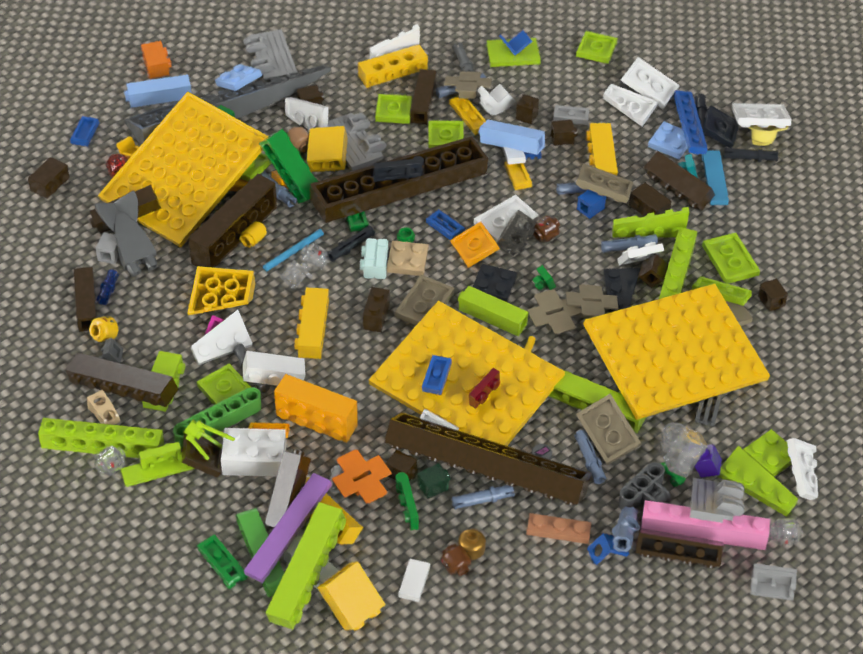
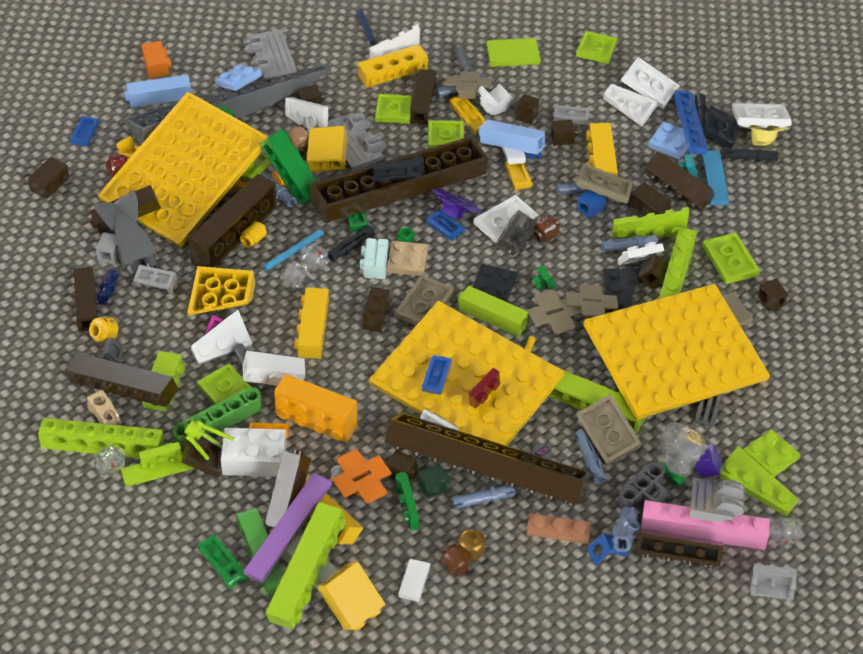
(155, 278): none -> light grey hinge
(366, 27): none -> dark blue bar
(455, 204): none -> dark purple piece
(474, 244): light orange tile -> none
(518, 43): blue bracket -> none
(729, 292): lime tile -> none
(803, 467): white wing -> none

